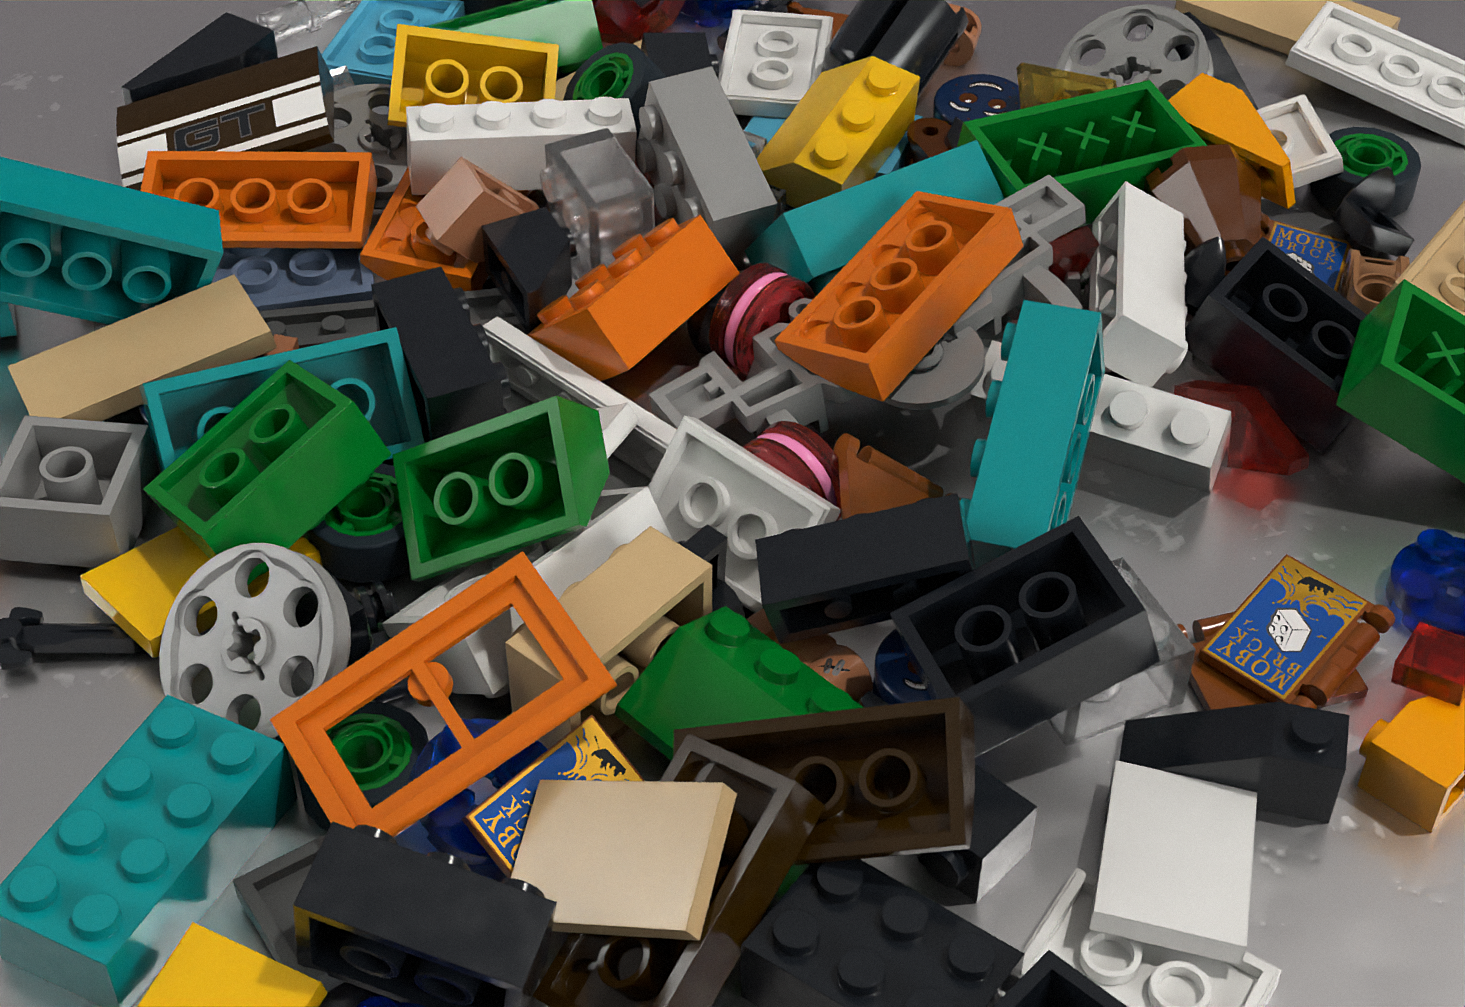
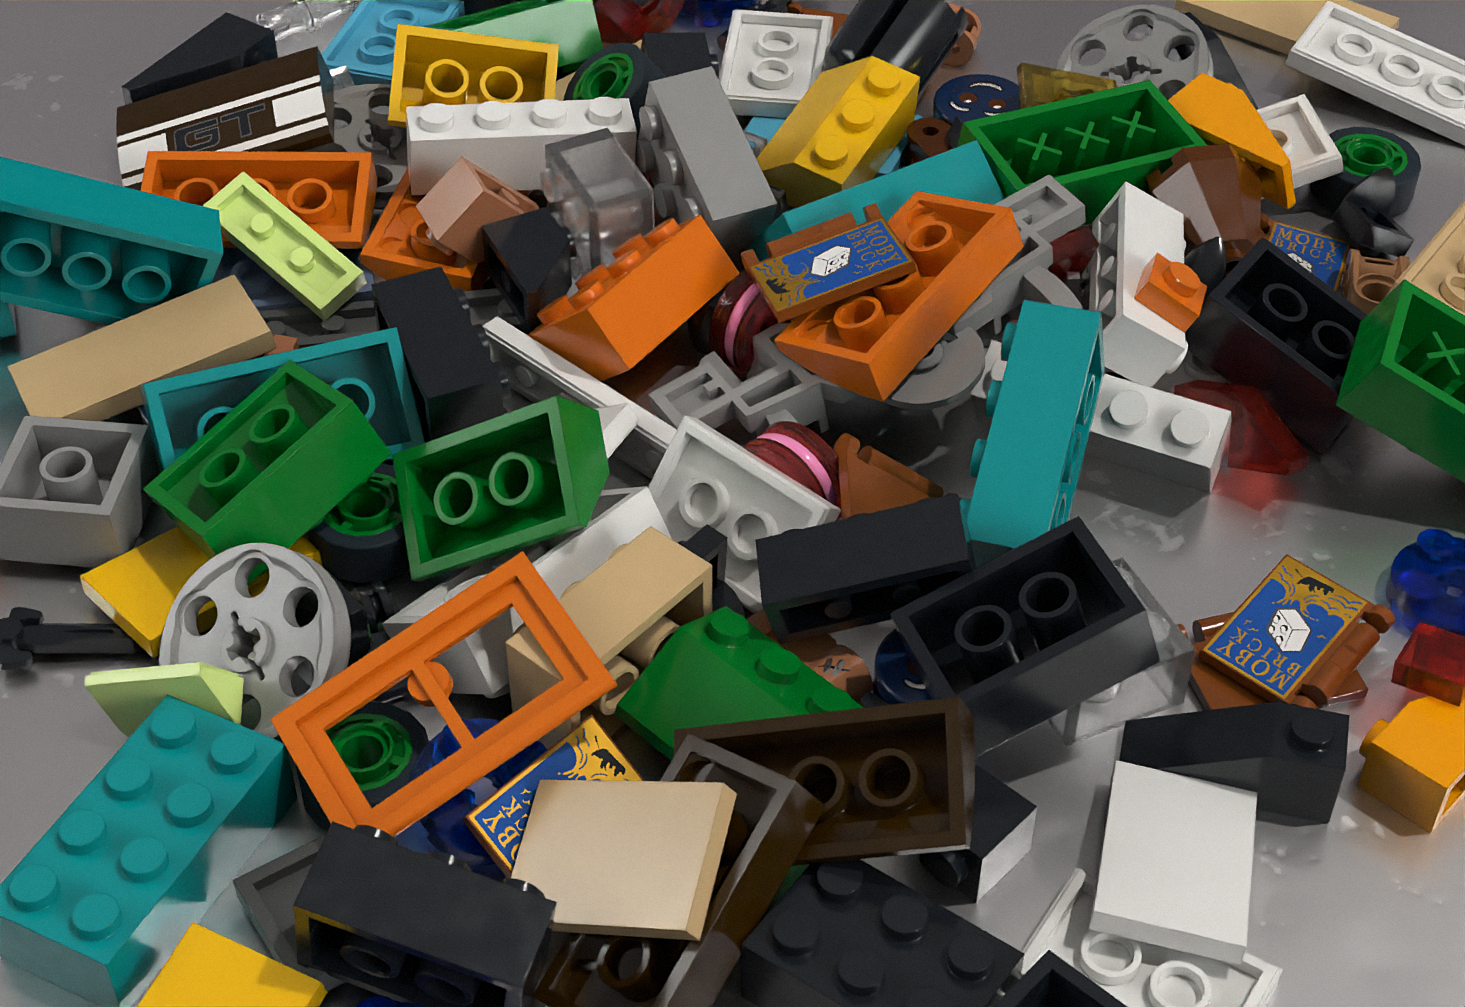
(134, 693): none -> yellowish green slope
(286, 246): none -> yellowish green plate
(828, 263): none -> piece
(1171, 291): none -> orange plate

